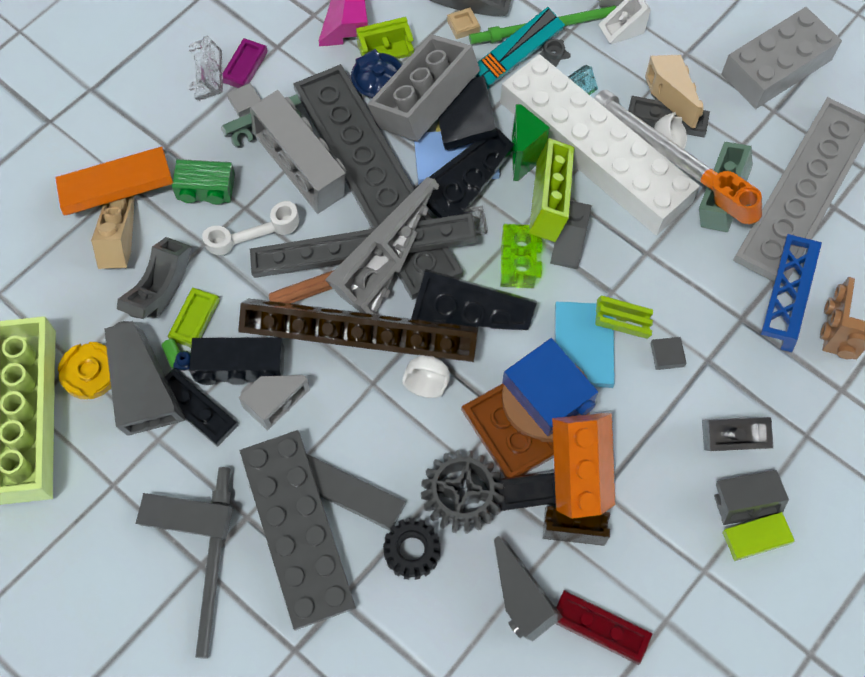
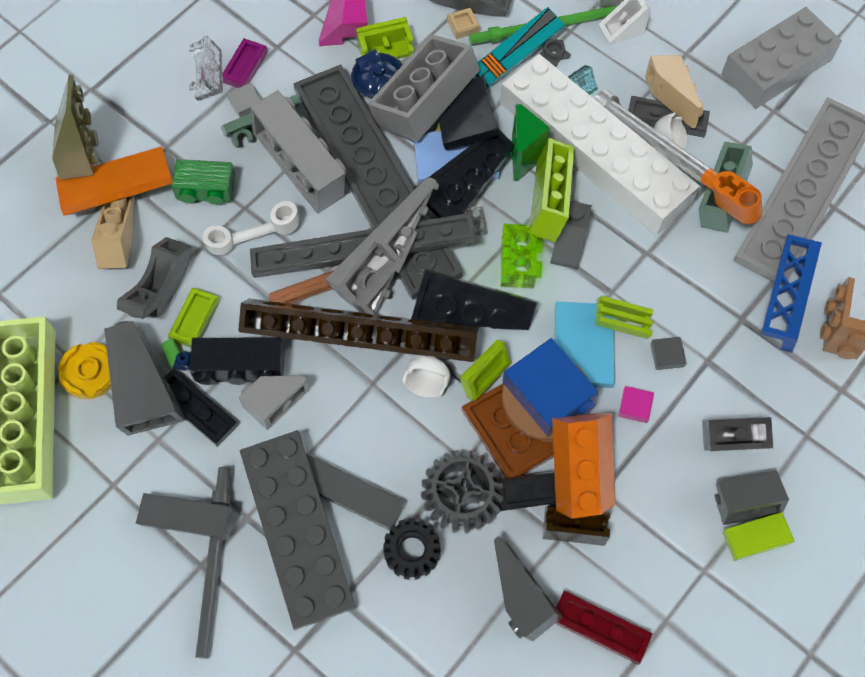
(73, 139): none -> olive slope
(485, 370): none -> lime tile
(636, 404): none -> dark pink tile

